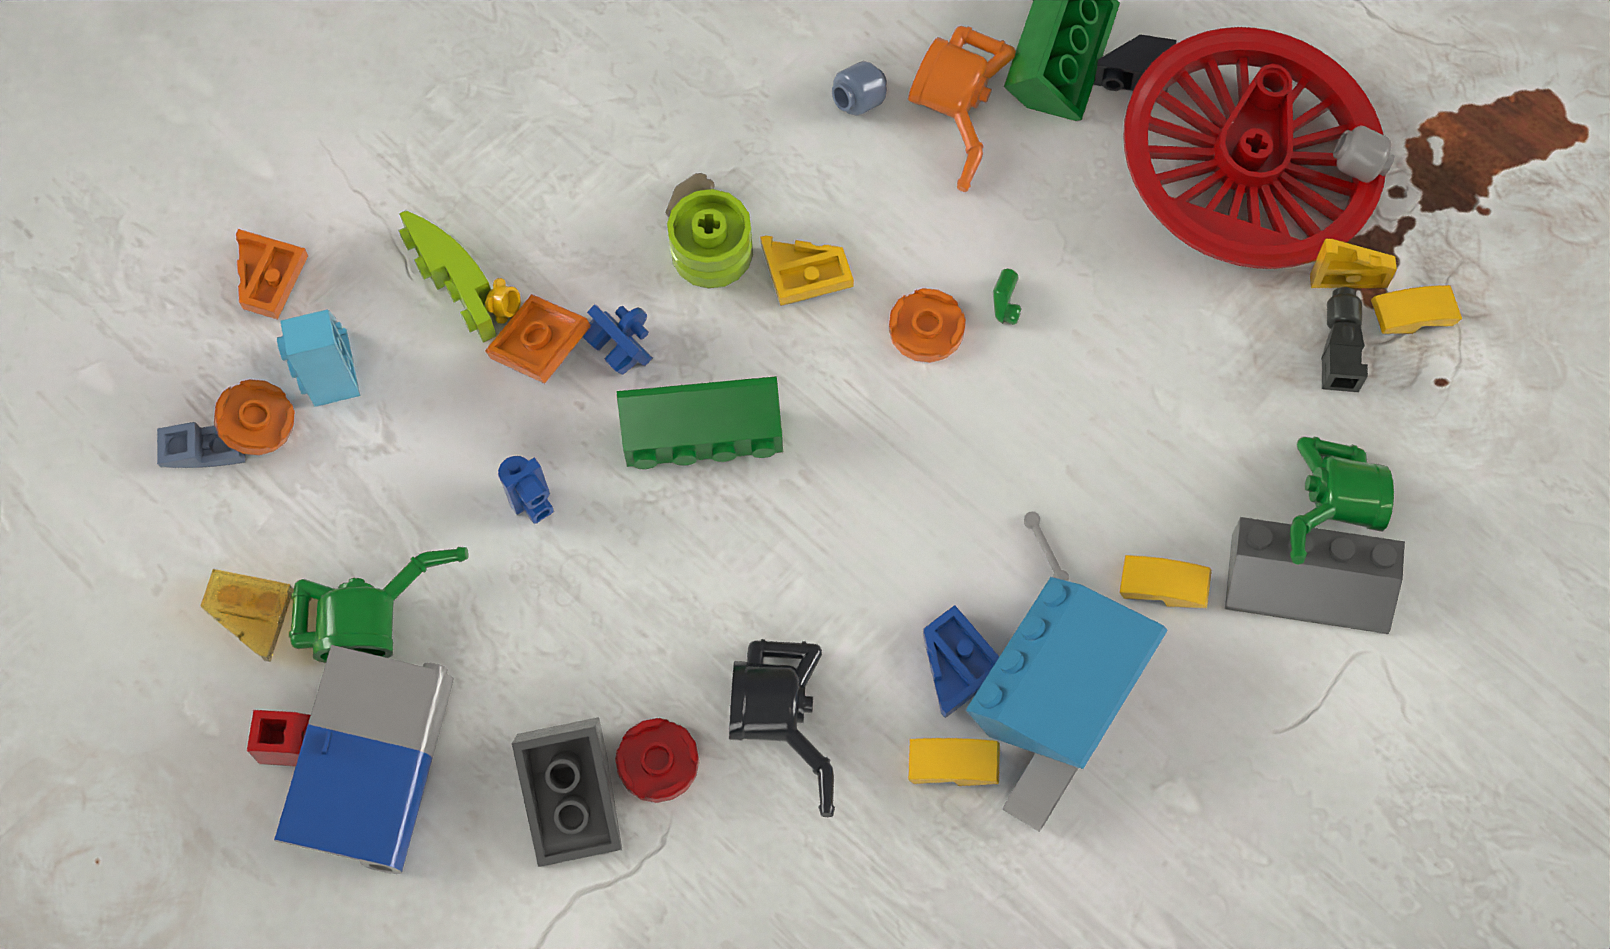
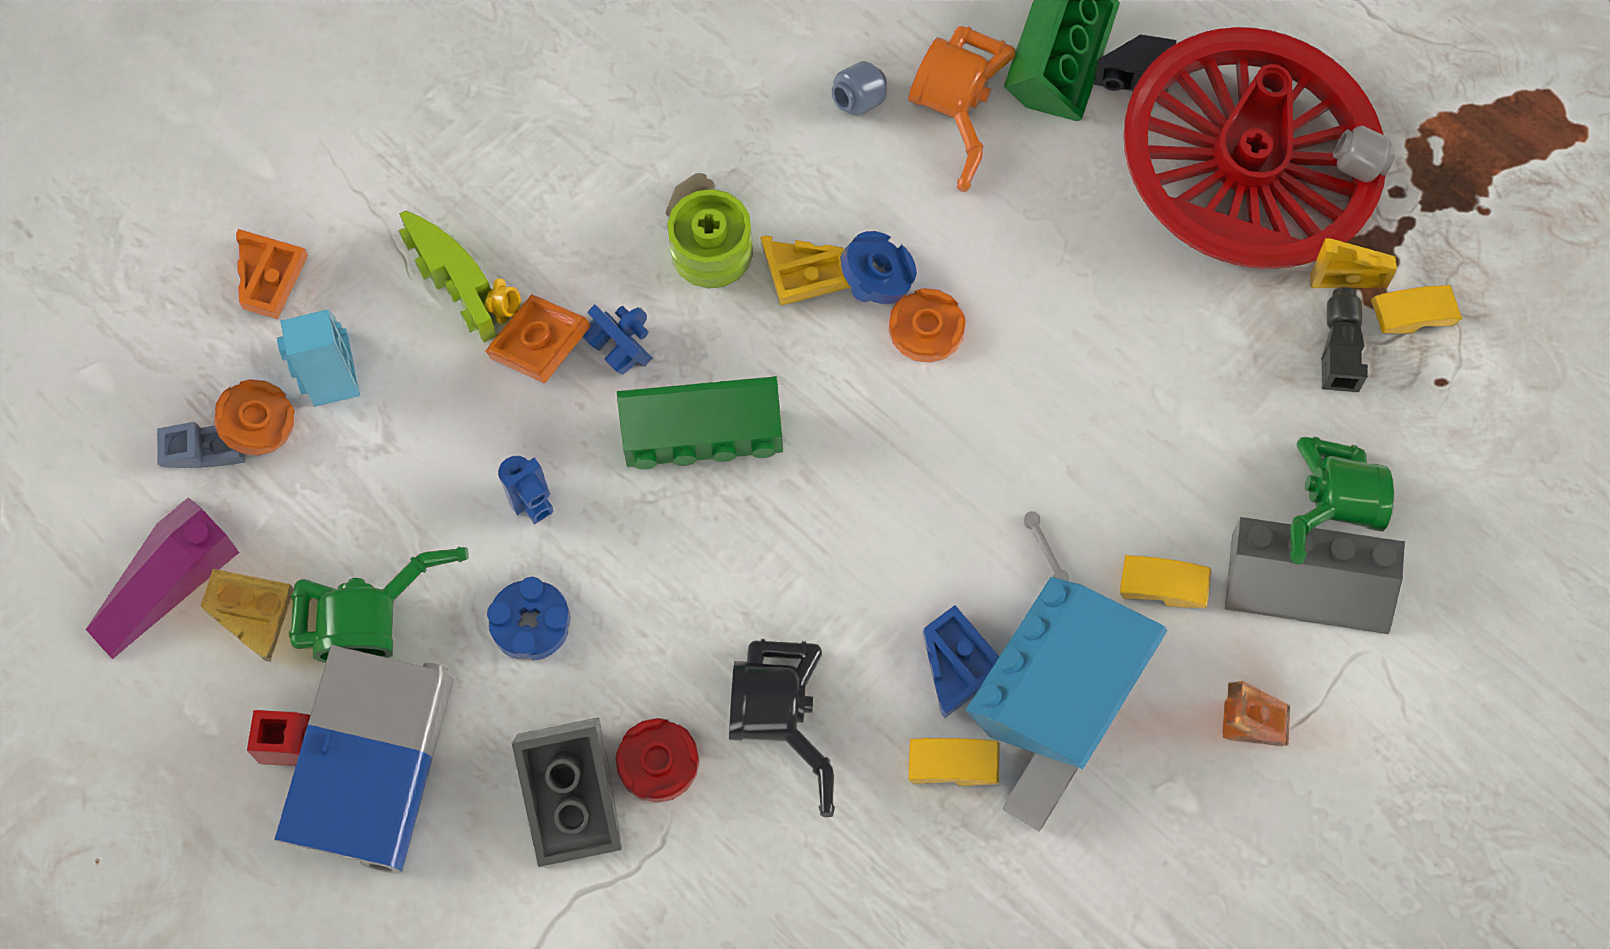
(161, 575): none -> magenta wedge
(527, 642): none -> blue plate
(869, 283): none -> blue plate
(1002, 295): green arm -> none
(1255, 716): none -> clear orange slope

